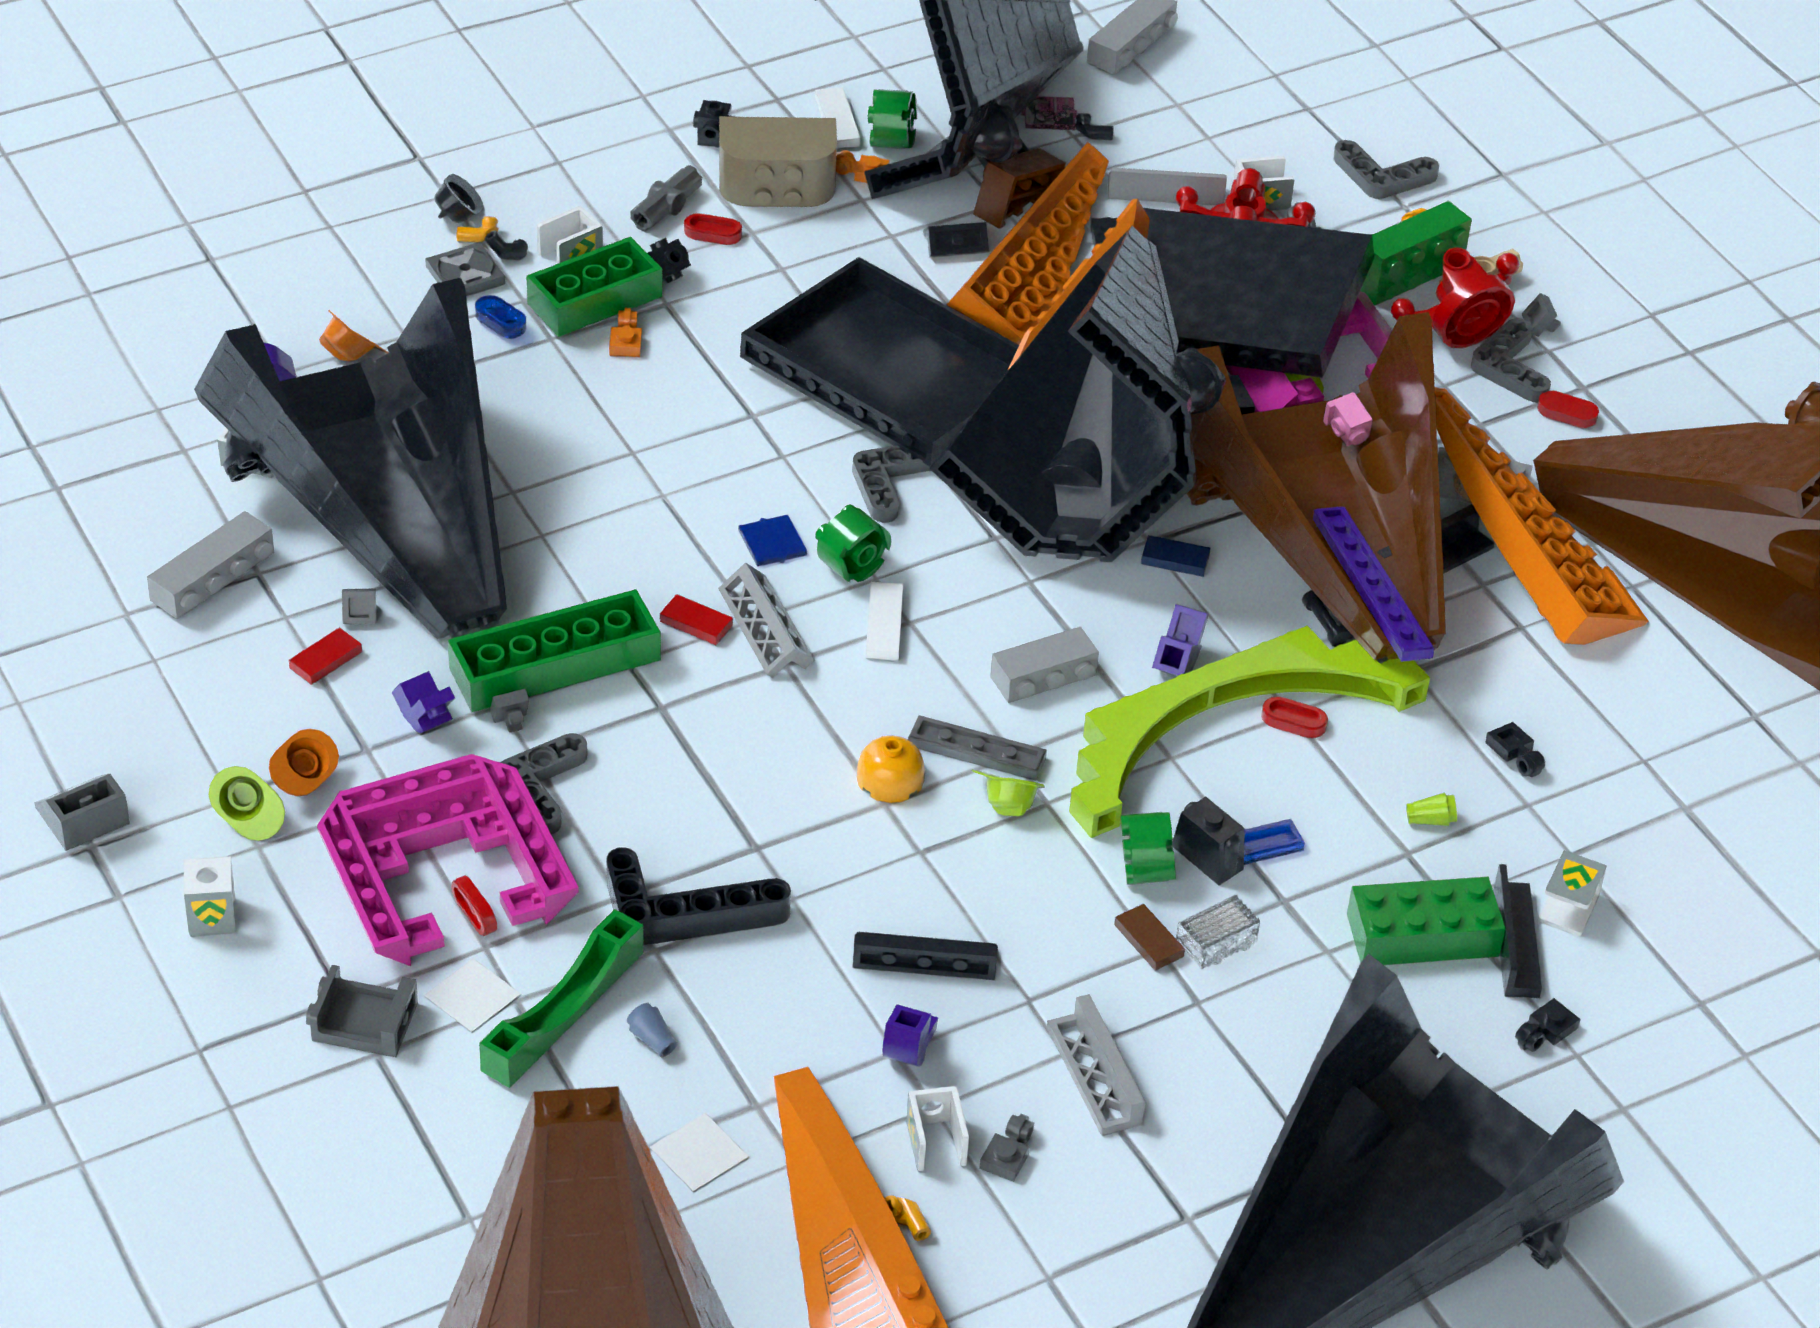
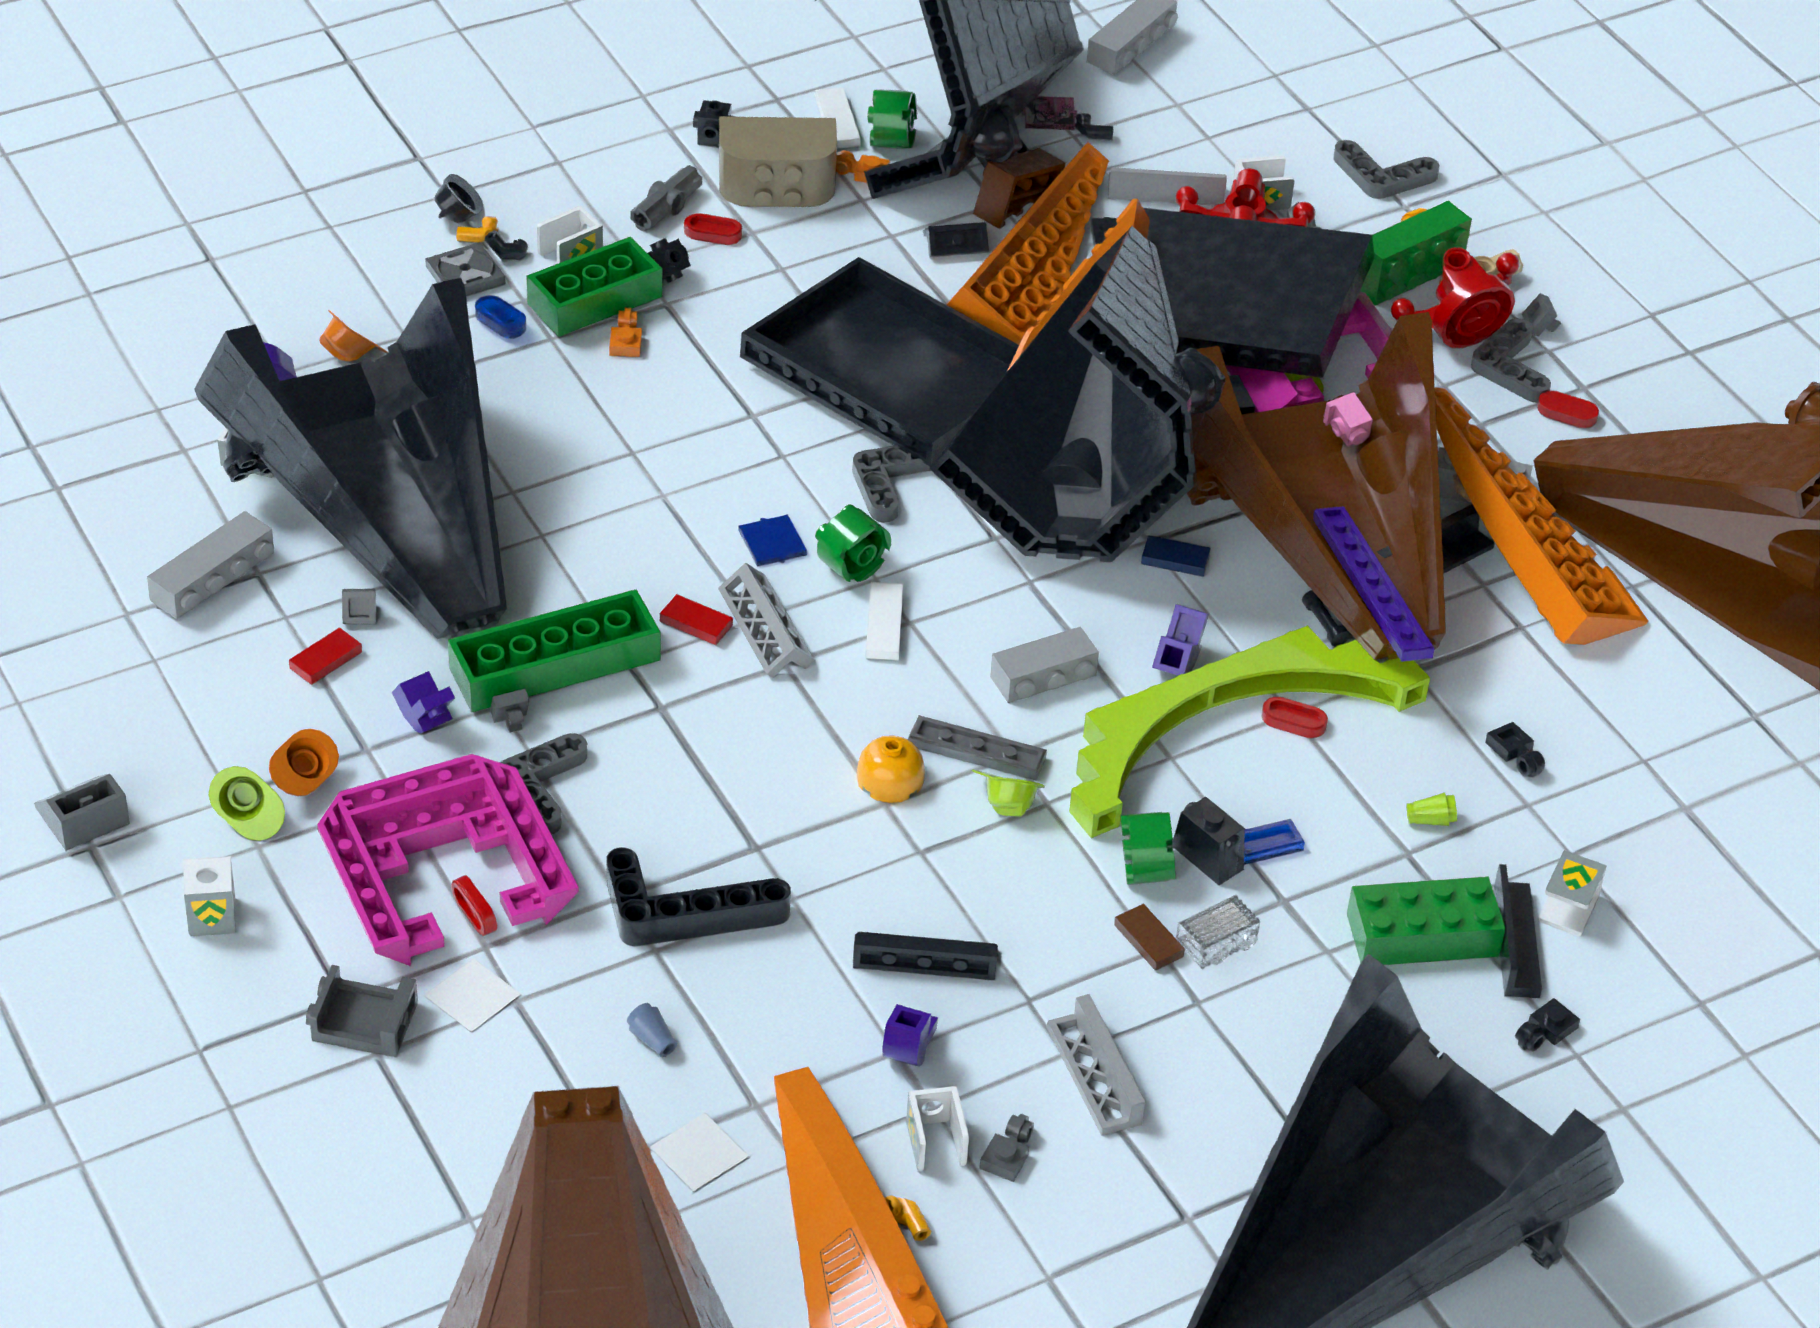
(523, 1039): green arch -> none

